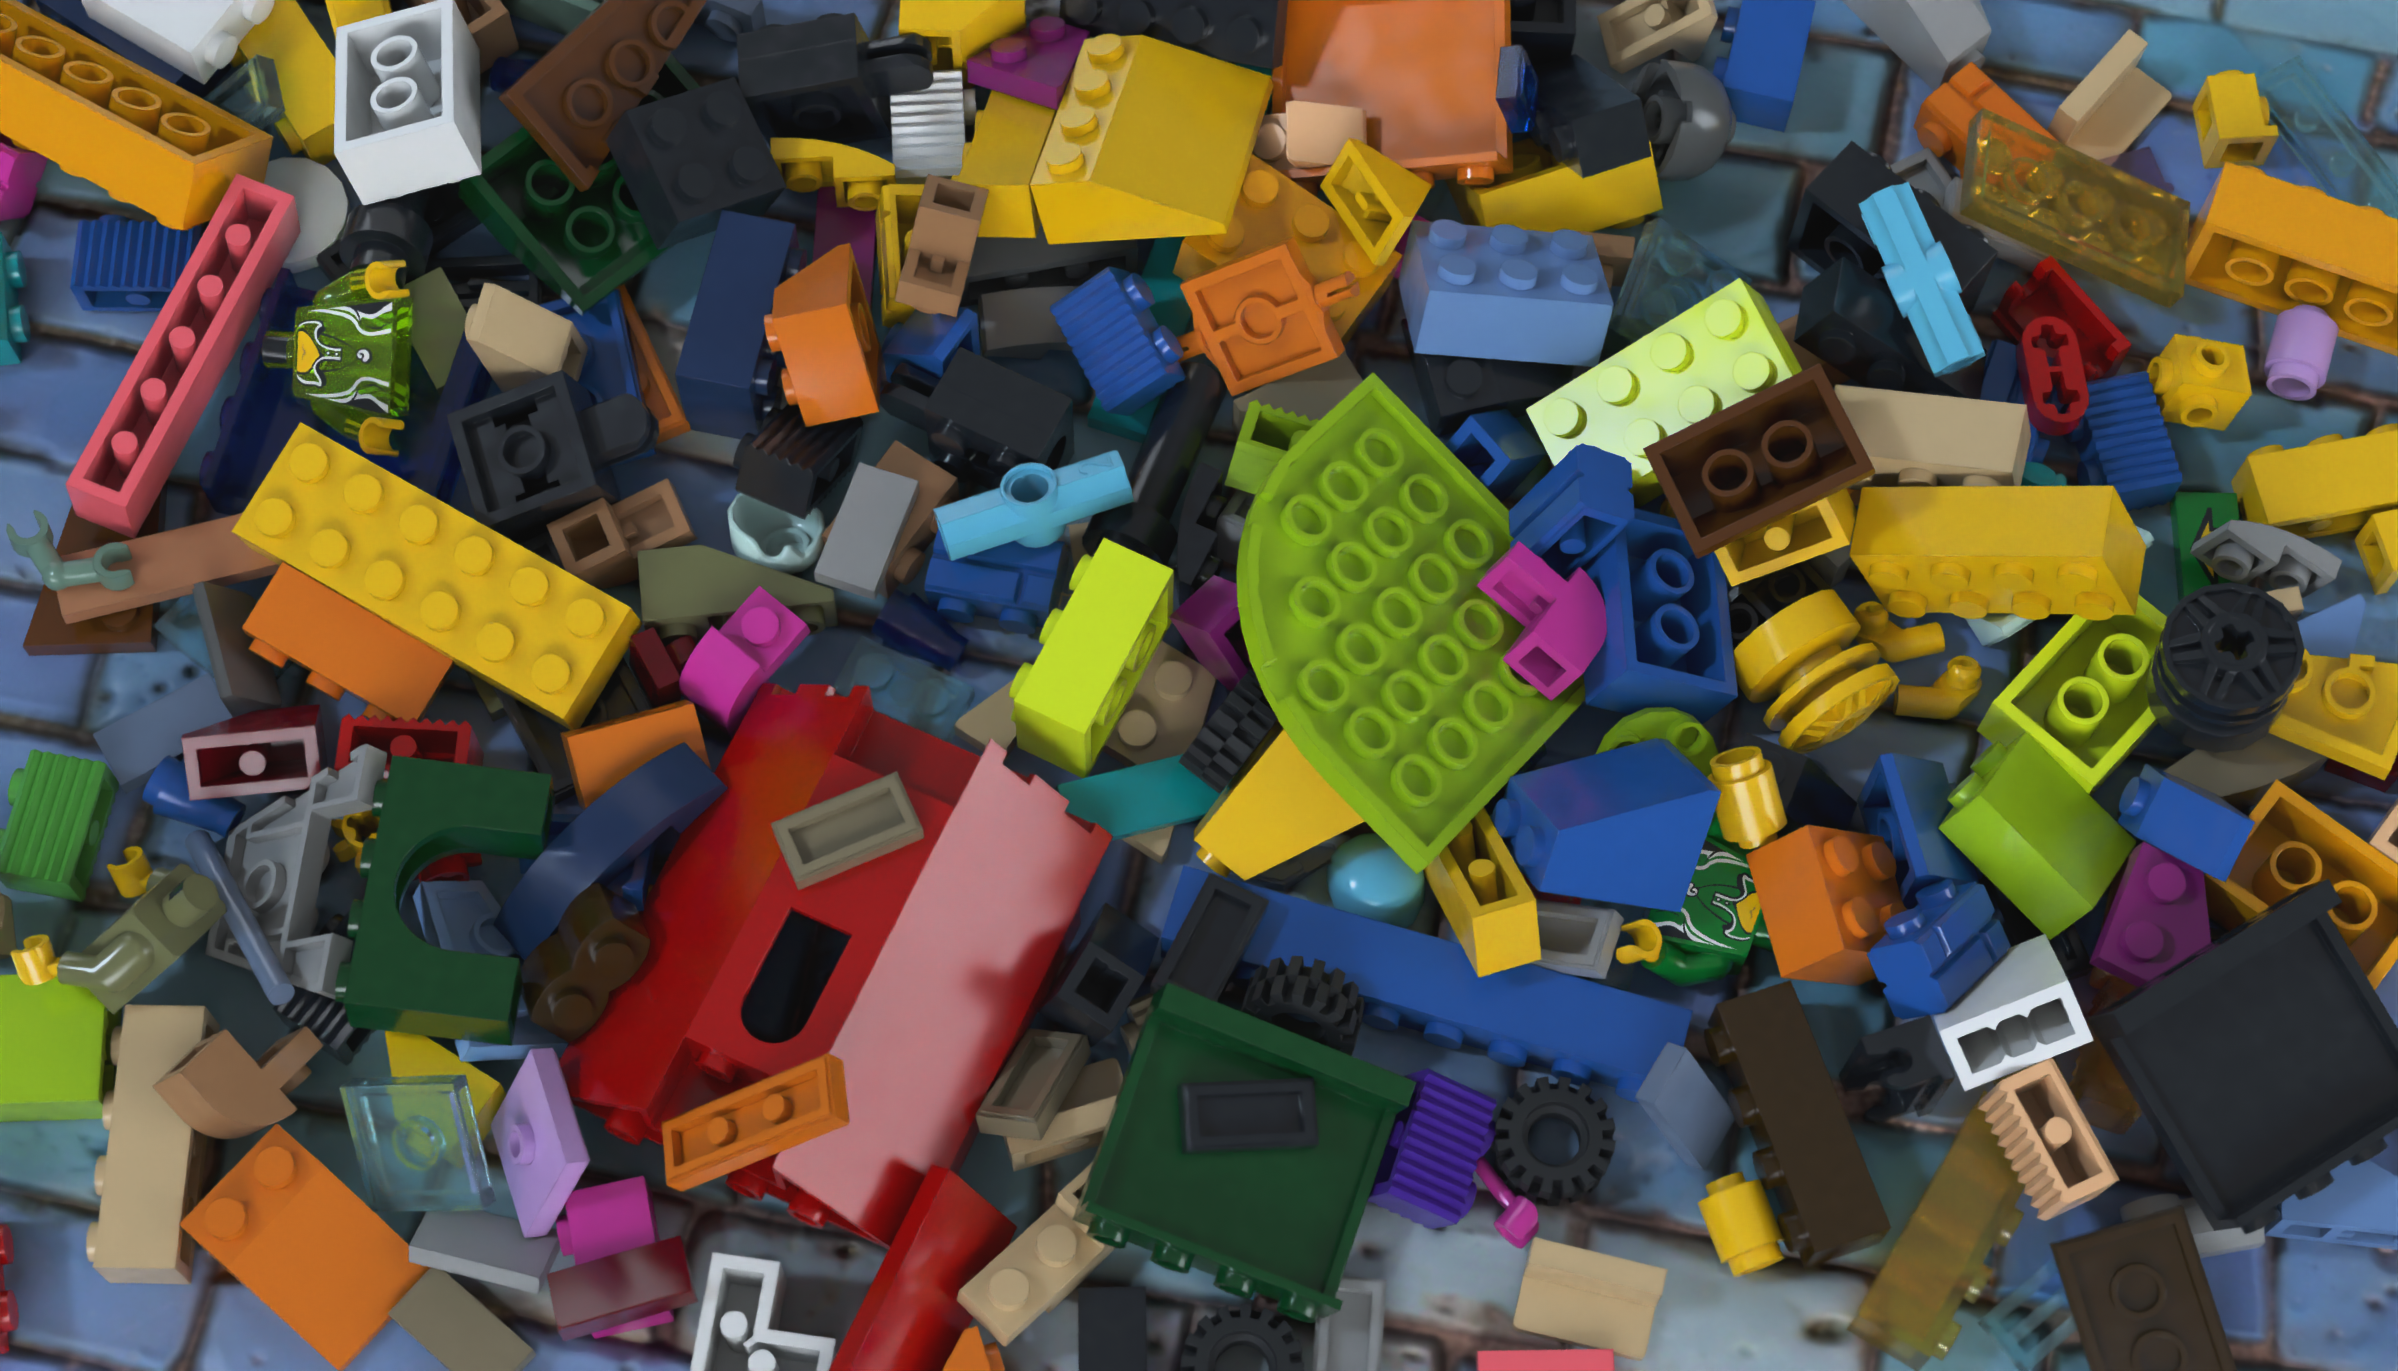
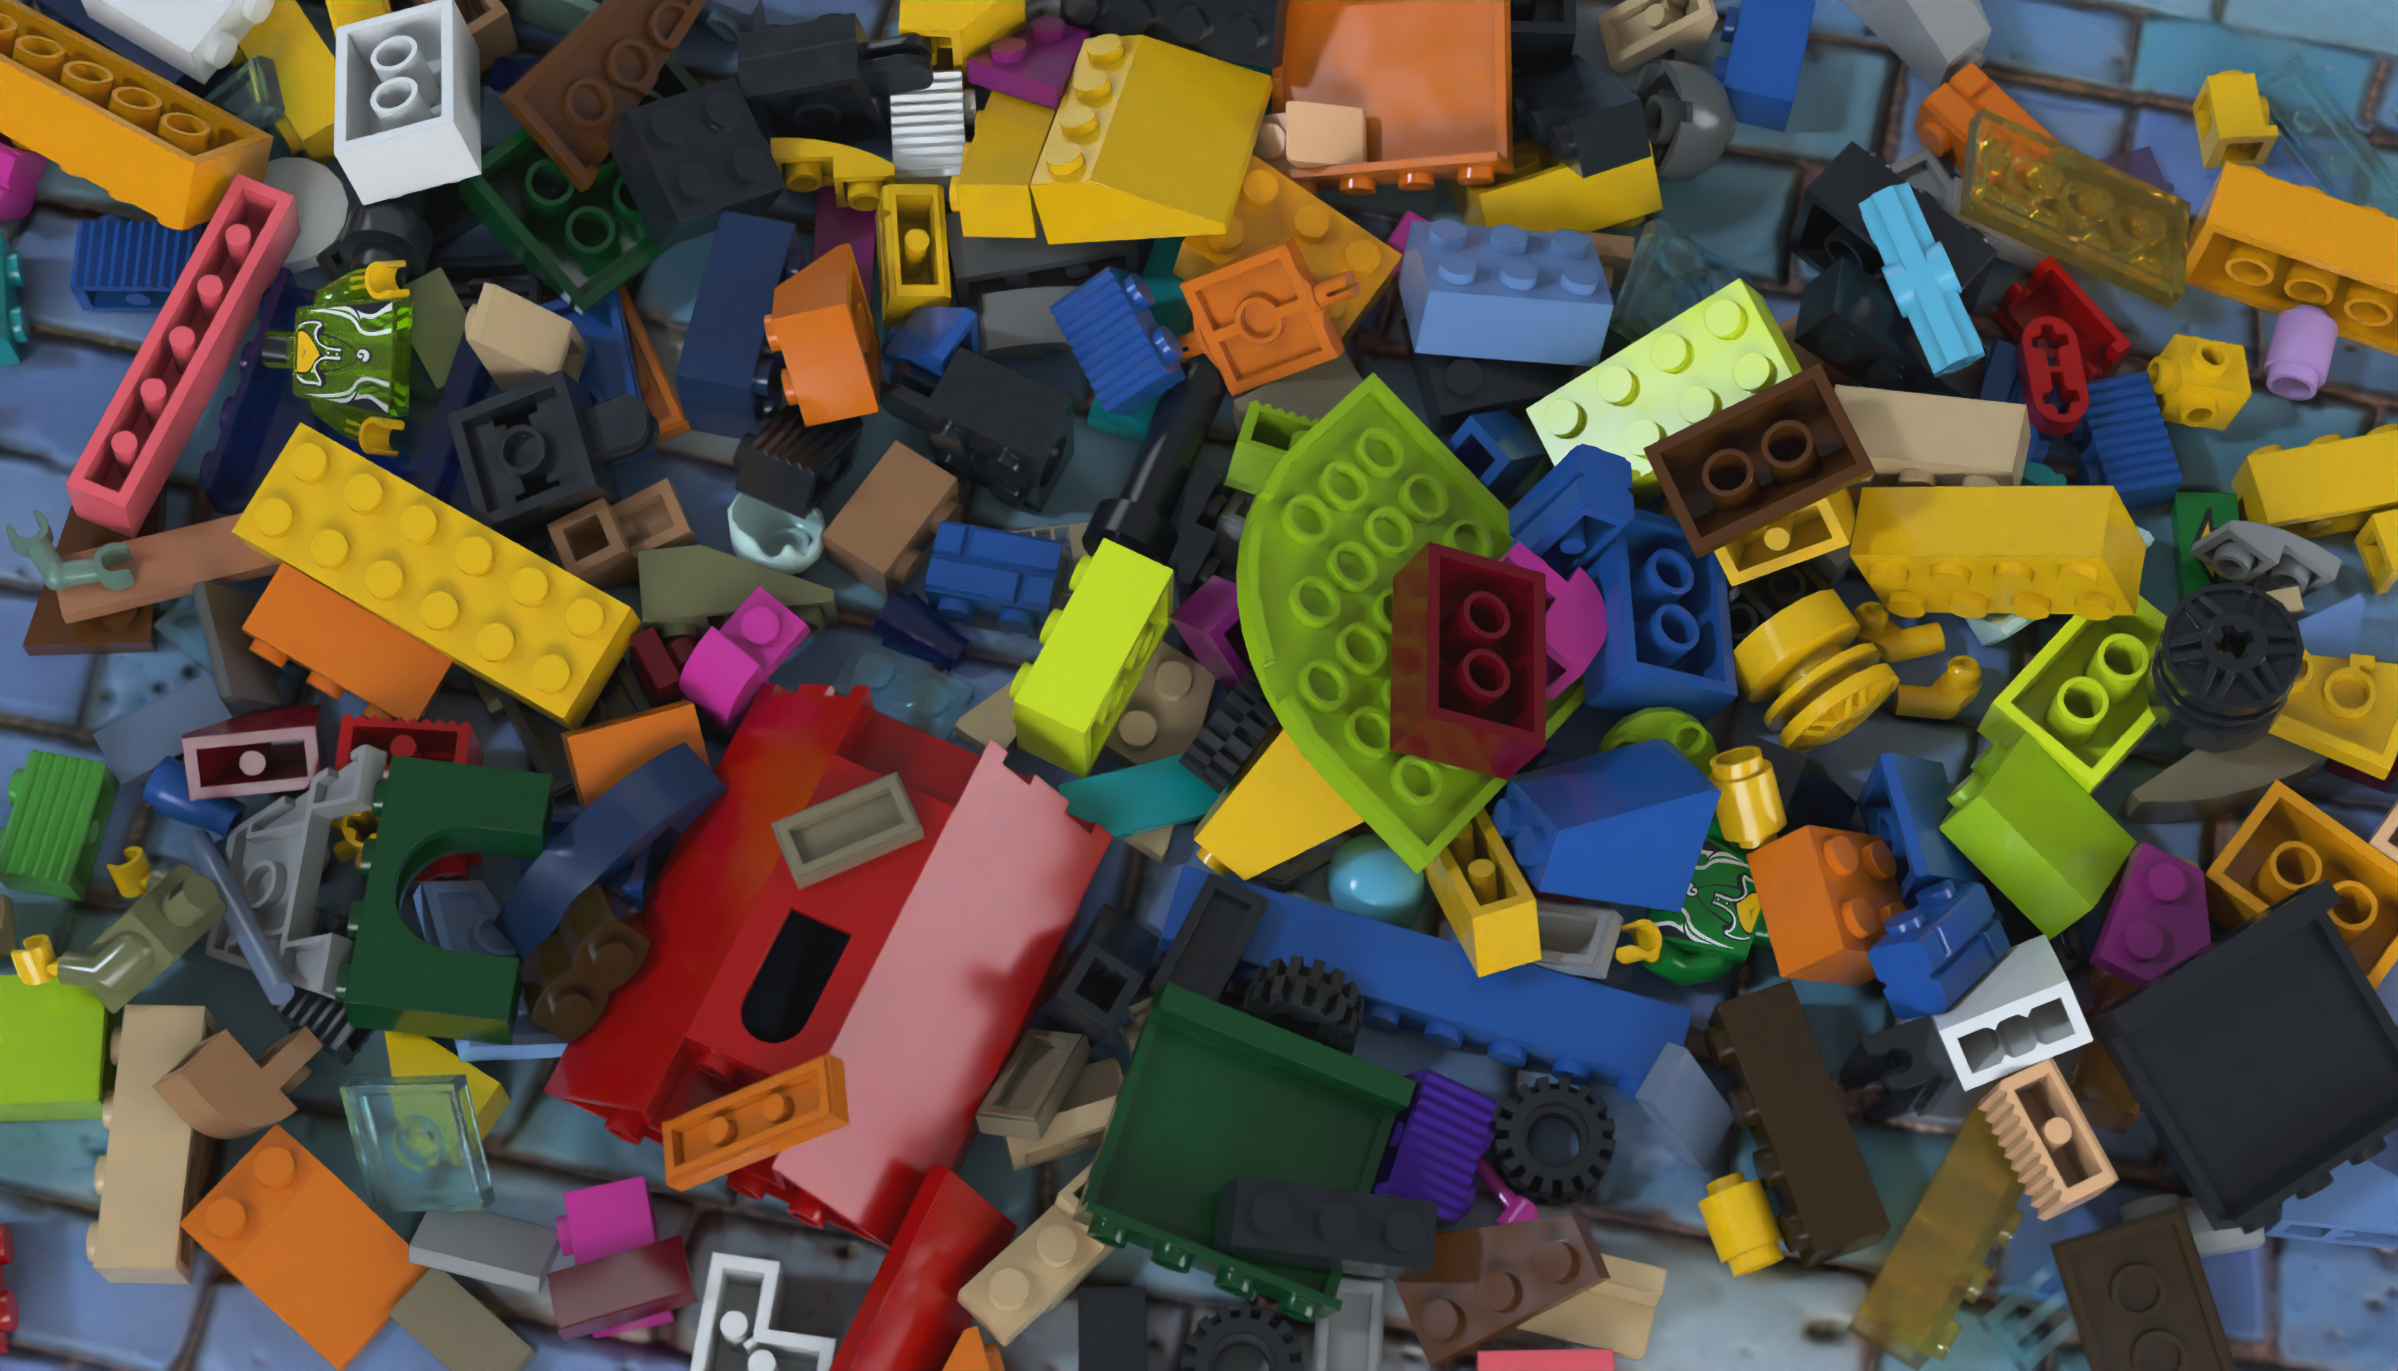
(539, 1142): lavender plate -> none
(867, 531): light grey tile -> none
(941, 246): medium nougat brick -> none
(1033, 505): medium azure piece -> none
(1247, 1115): black tile -> none
(1325, 1228): none -> black brick
(1373, 197): yellow slope -> none
(1468, 661): none -> dark red brick
(1497, 1280): none -> reddish brown wing
(1517, 89): clear blue tile -> none
(2110, 103): tan panel -> none
(2184, 821): blue slope -> none

